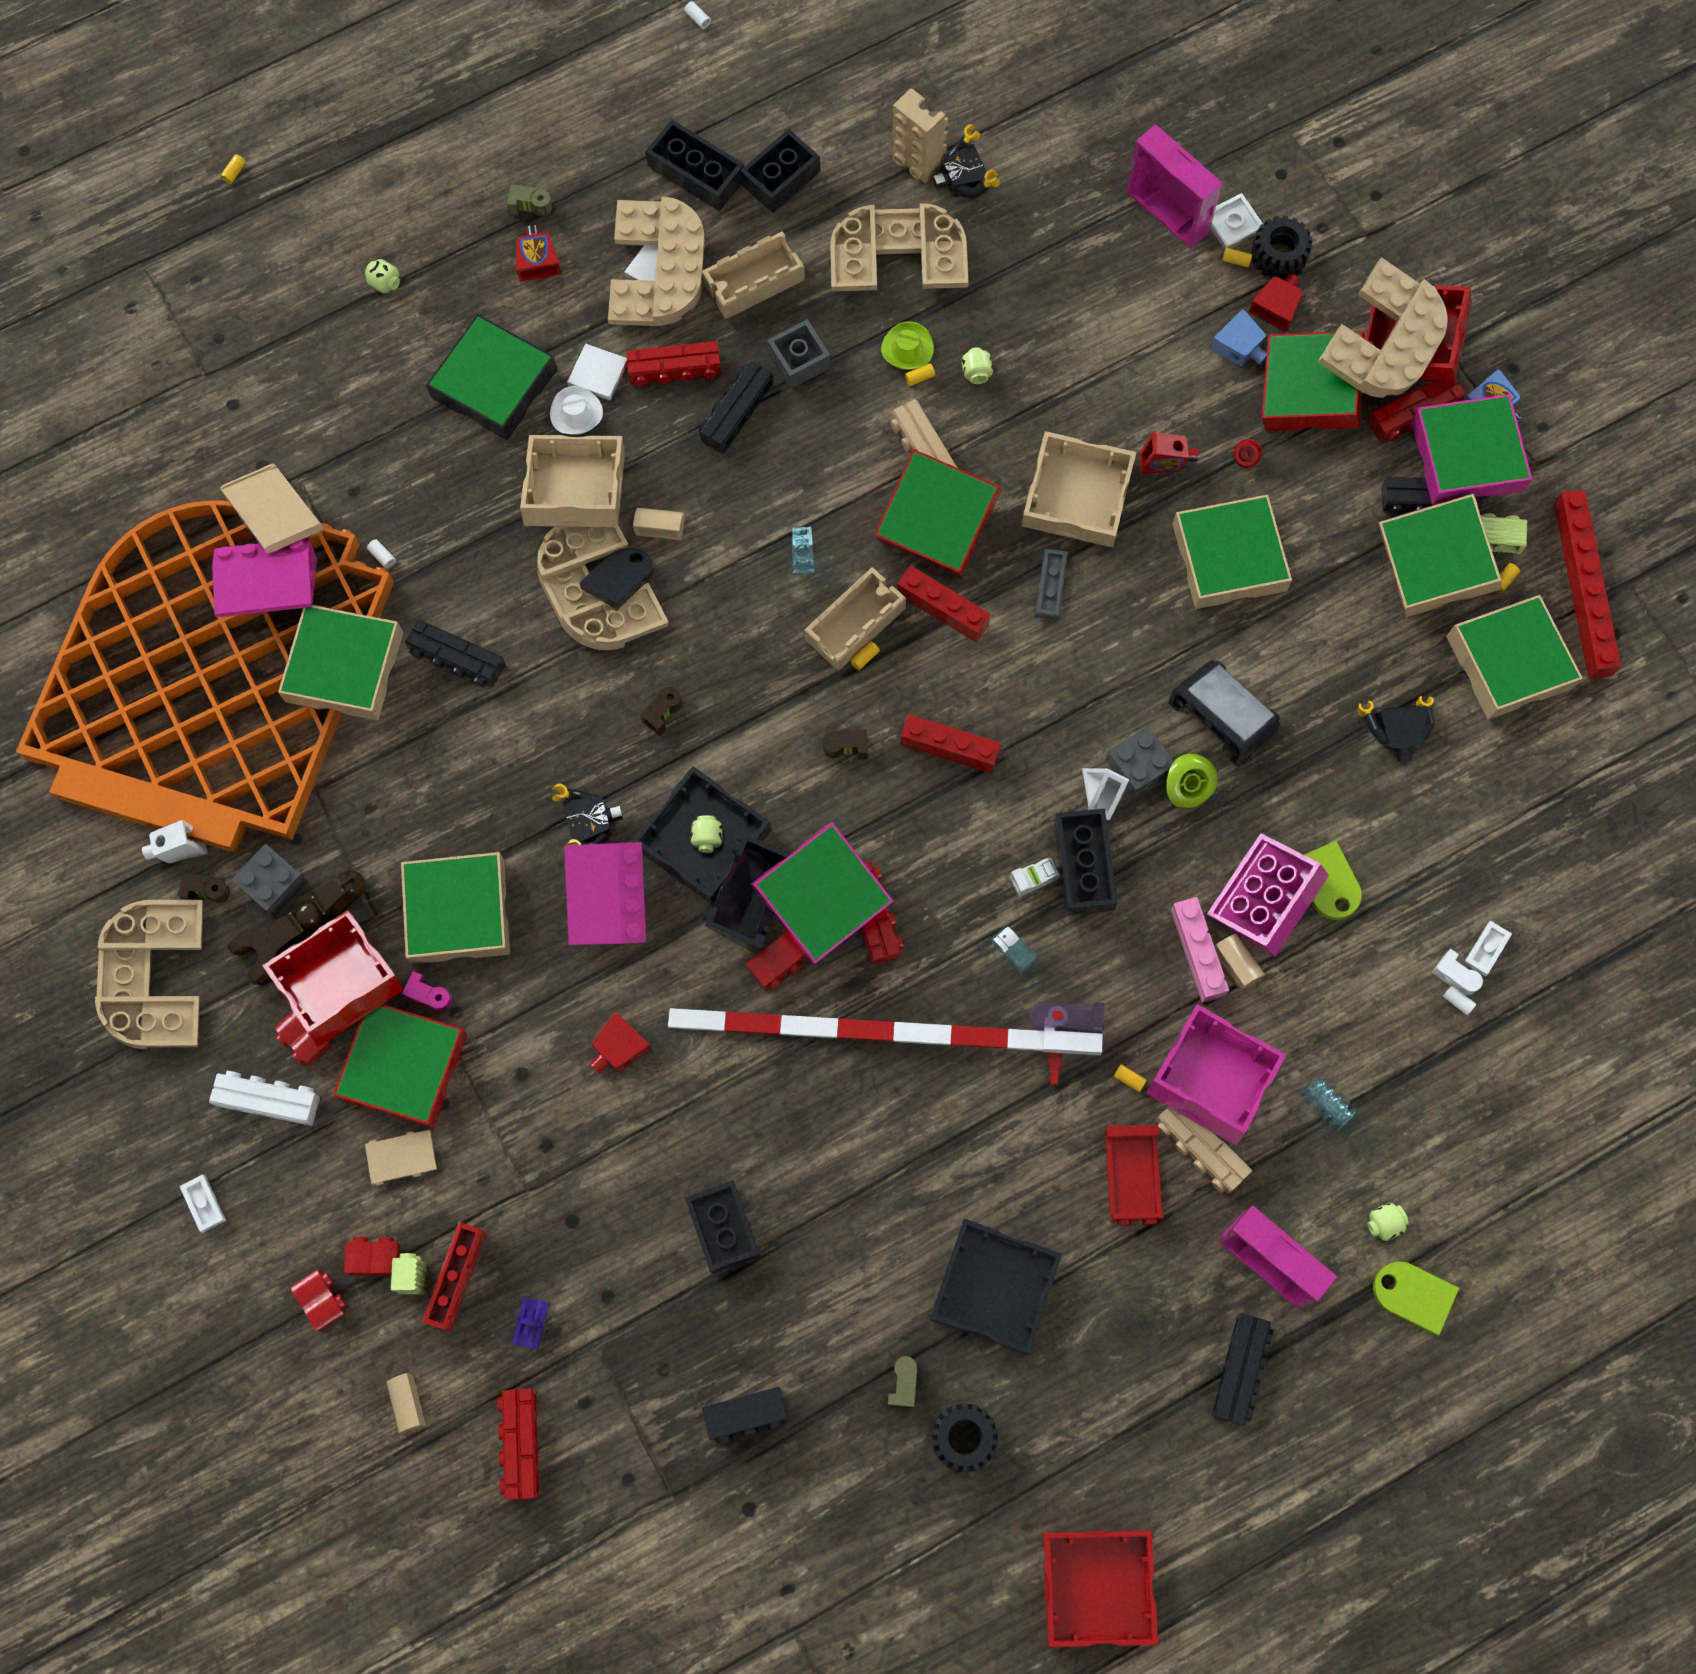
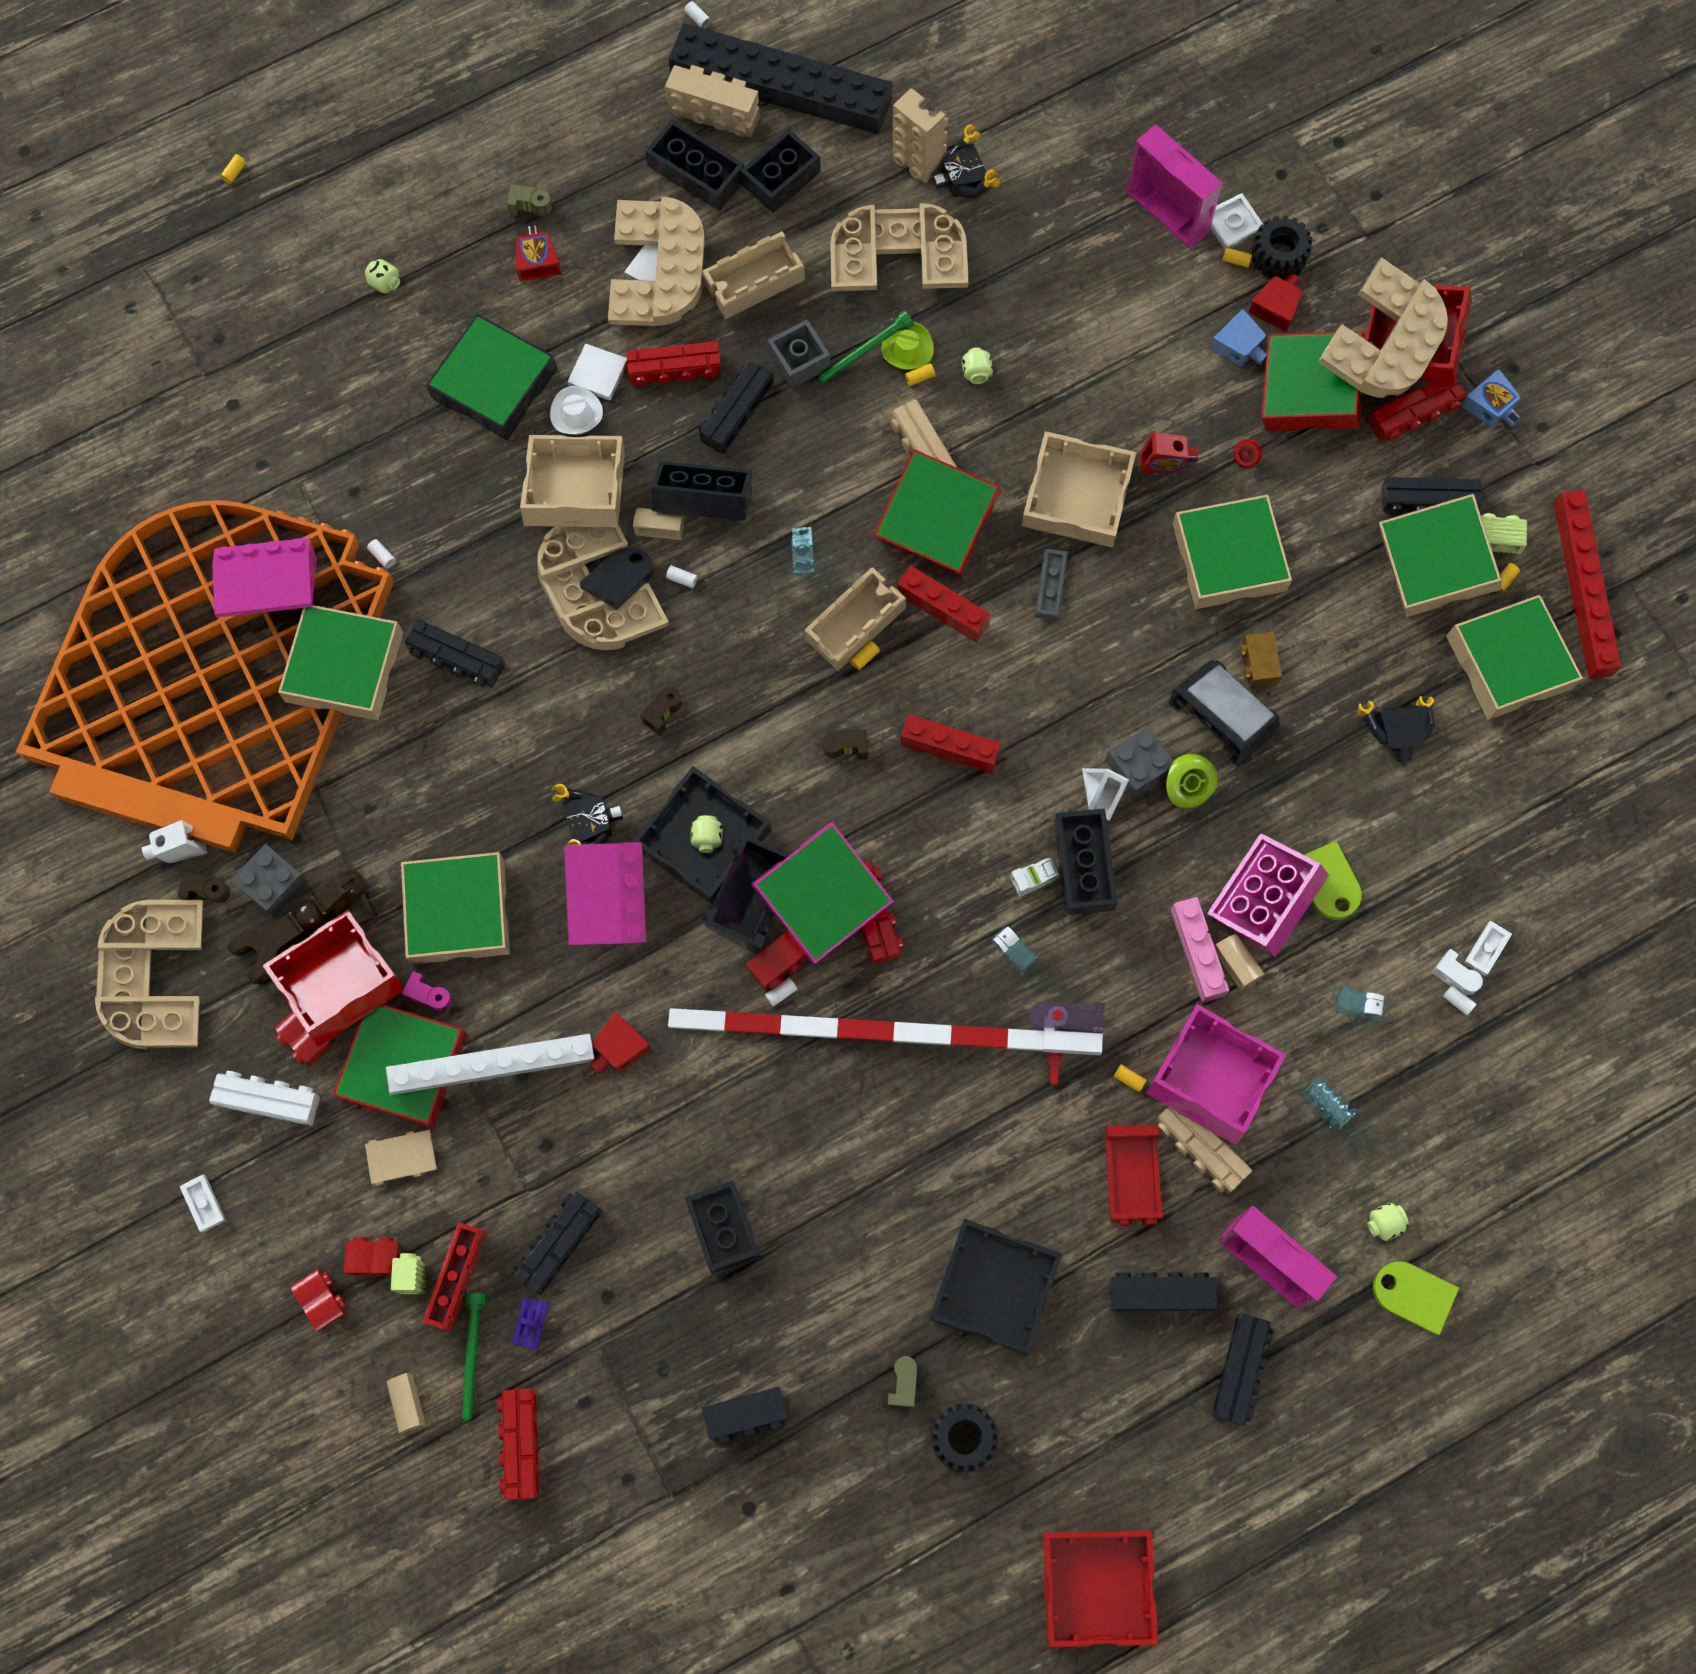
(271, 508): tan door -> none
(474, 1304): none -> green piece
(489, 1064): none -> white brick
(557, 1243): none -> black brick
(681, 576): none -> white piece
(701, 490): none -> black brick
(712, 100): none -> tan piece
(781, 992): none -> white piece
(787, 78): none -> black brick
(902, 322): none -> green piece
(1163, 1293): none -> black brick
(1260, 660): none -> pearl gold brick
(1359, 1003): none -> clear light blue leg
(1471, 448): green tile -> none

